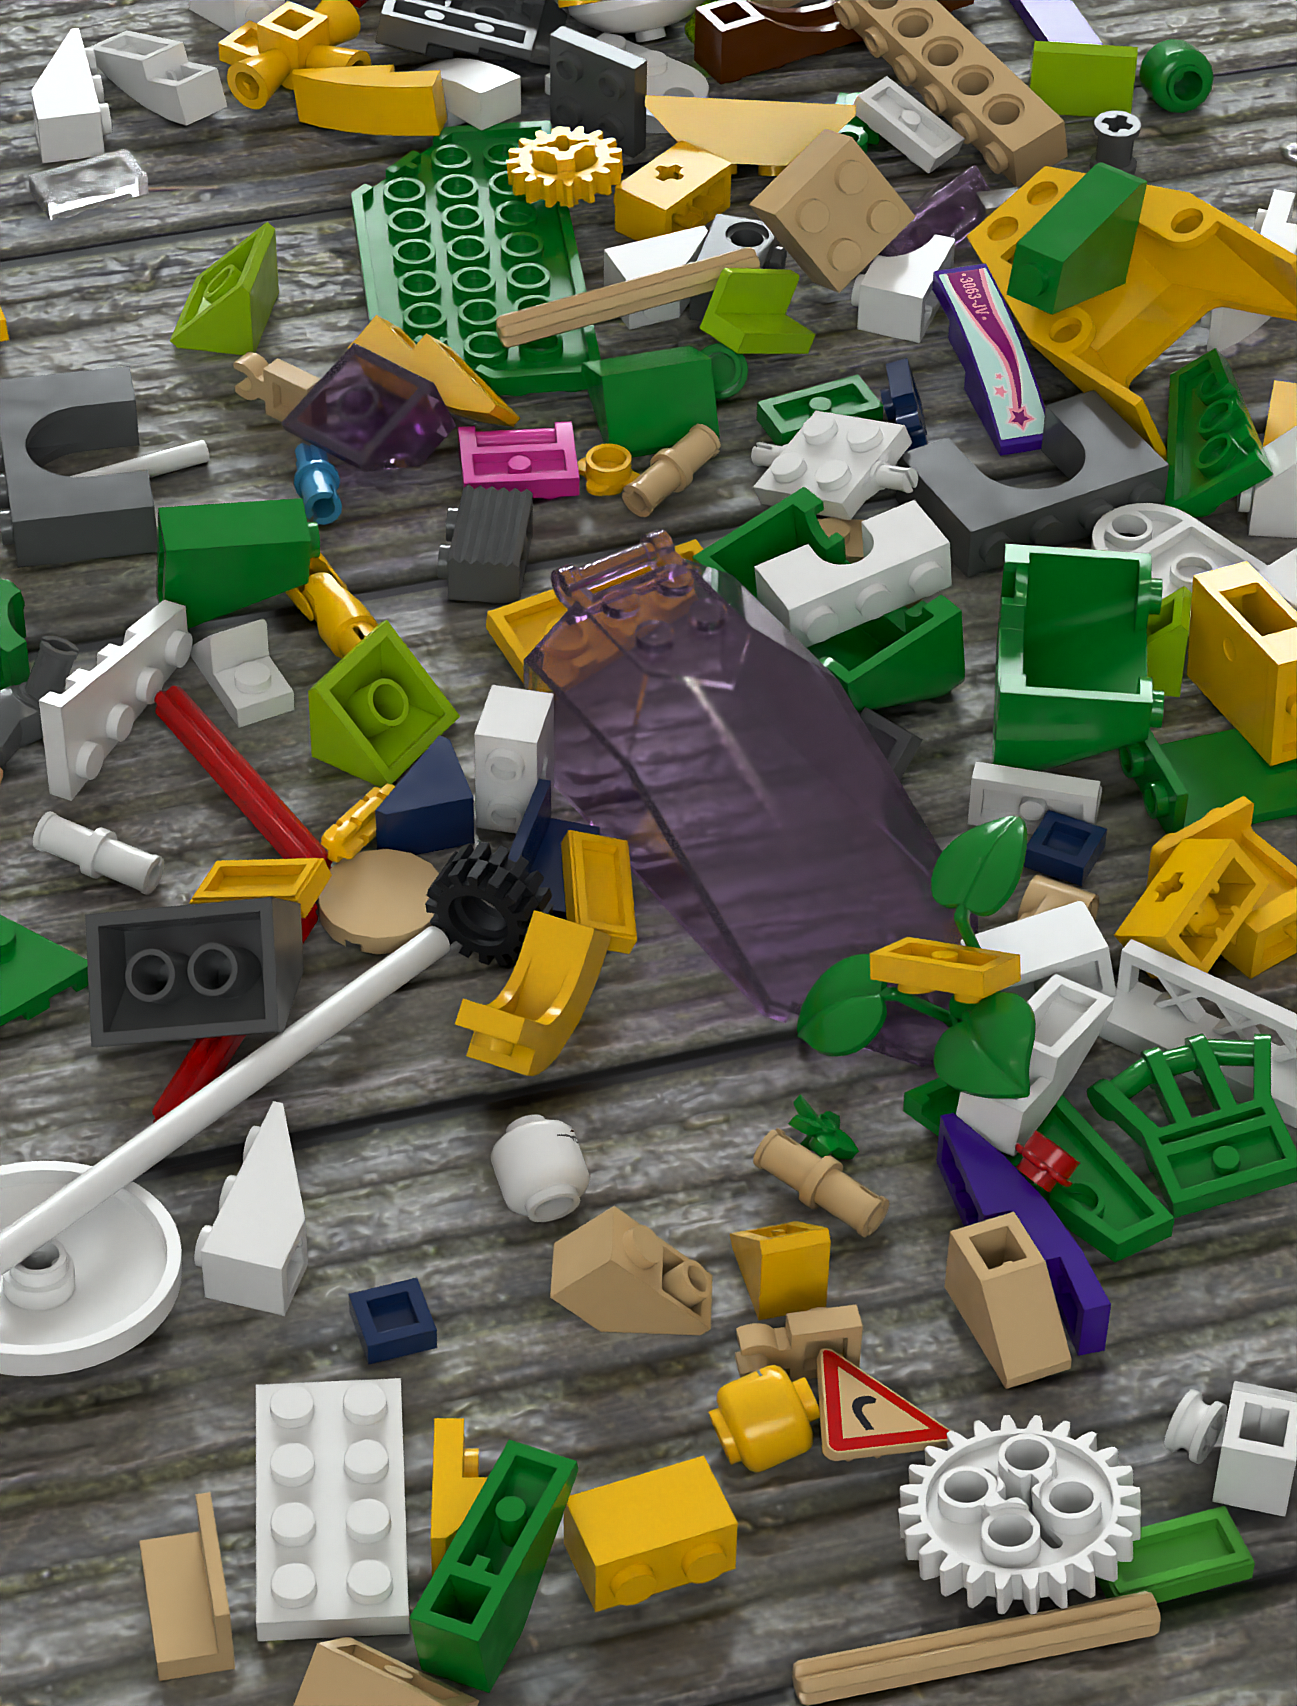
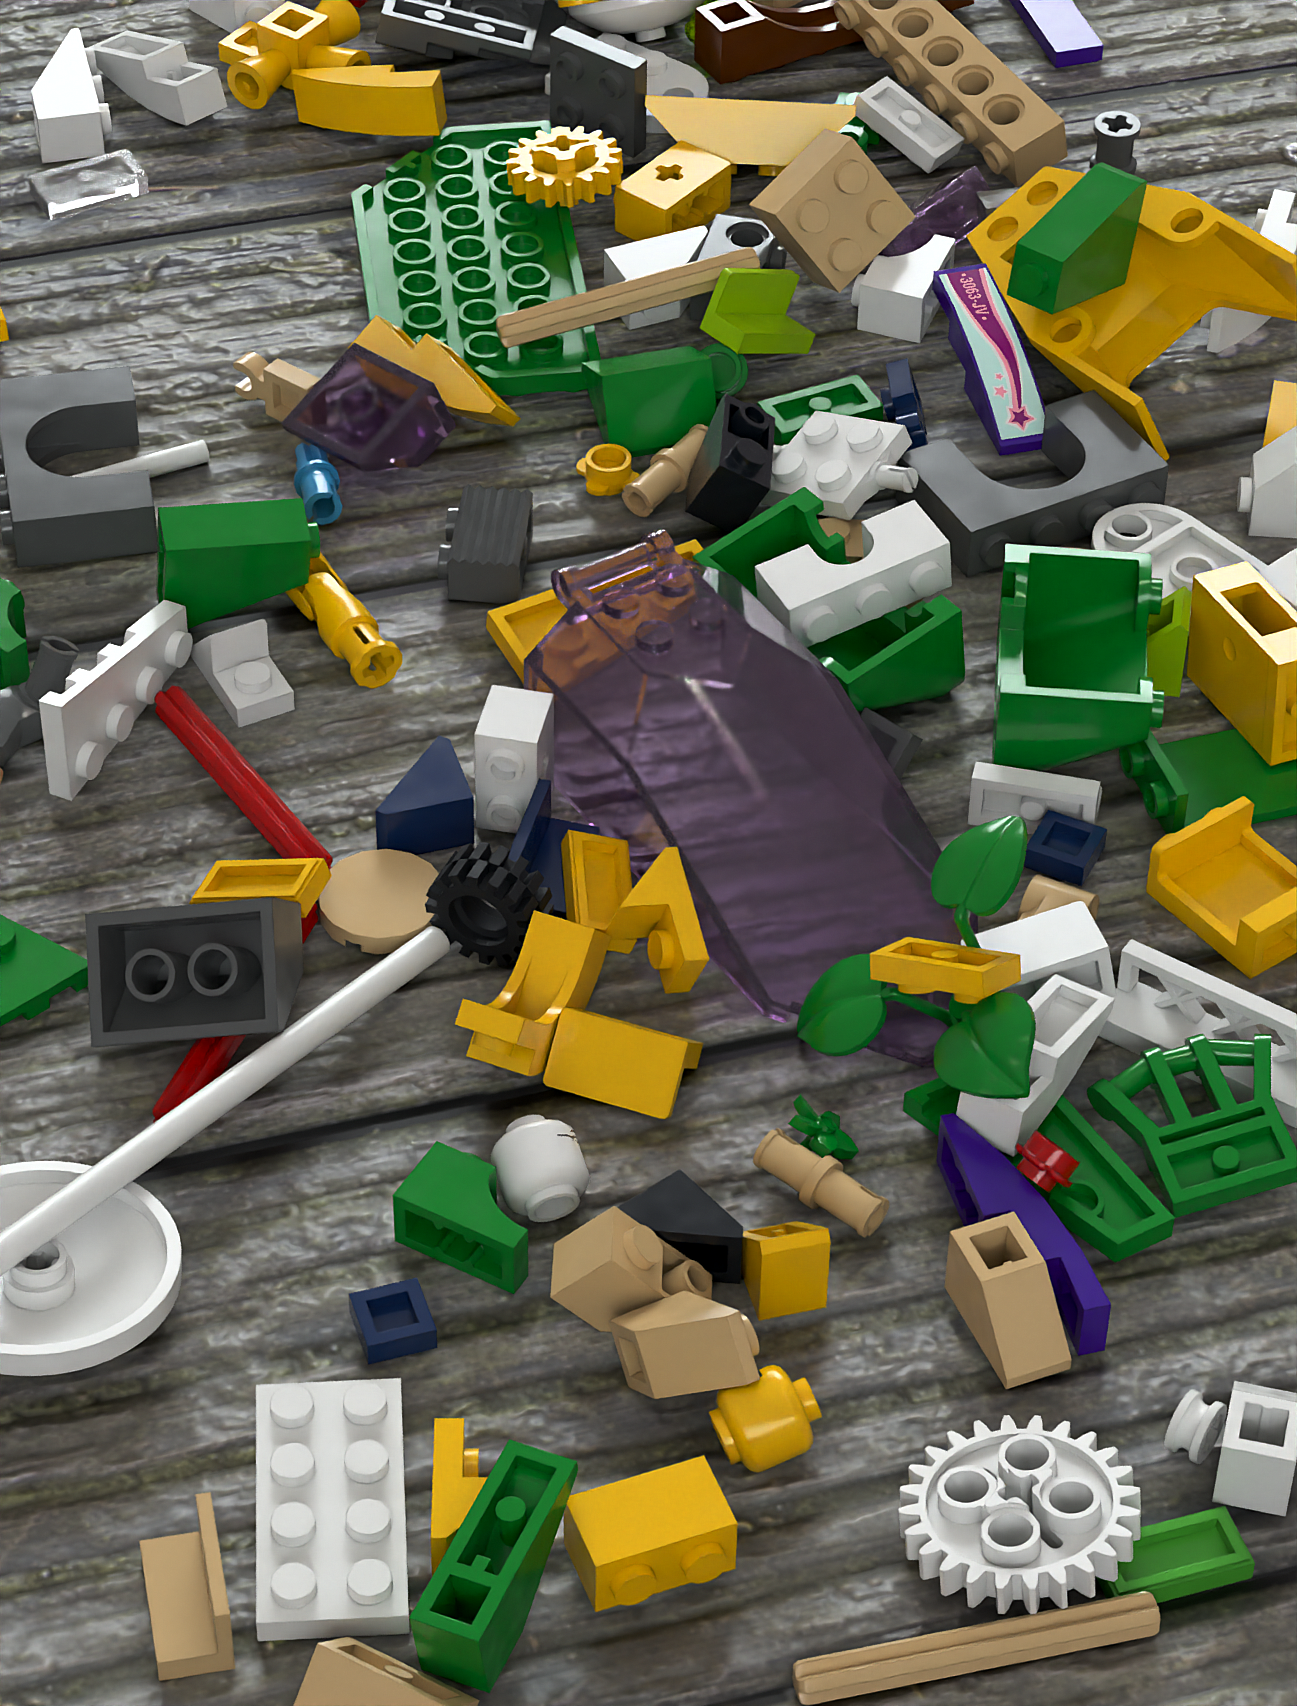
(98, 853): white pin -> none
(232, 298): lime slope -> none
(259, 1237): white slope -> none
(355, 827): yellow axle -> none
(377, 710): lime slope -> none
(453, 1216): none -> green arch
(477, 92): white slope -> none
(521, 459): dark pink plate -> none
(619, 1062): none -> yellow panel
(665, 914): none -> yellow slope
(685, 1346): none -> tan slope
(691, 1224): none -> black slope
(732, 465): none -> black slope
(800, 1341): tan plate -> none
(867, 1417): piece -> none
(1083, 77): lime slope -> none
(1176, 76): green head -> none
(1195, 902): yellow brick -> none
(1210, 438): green wing -> none

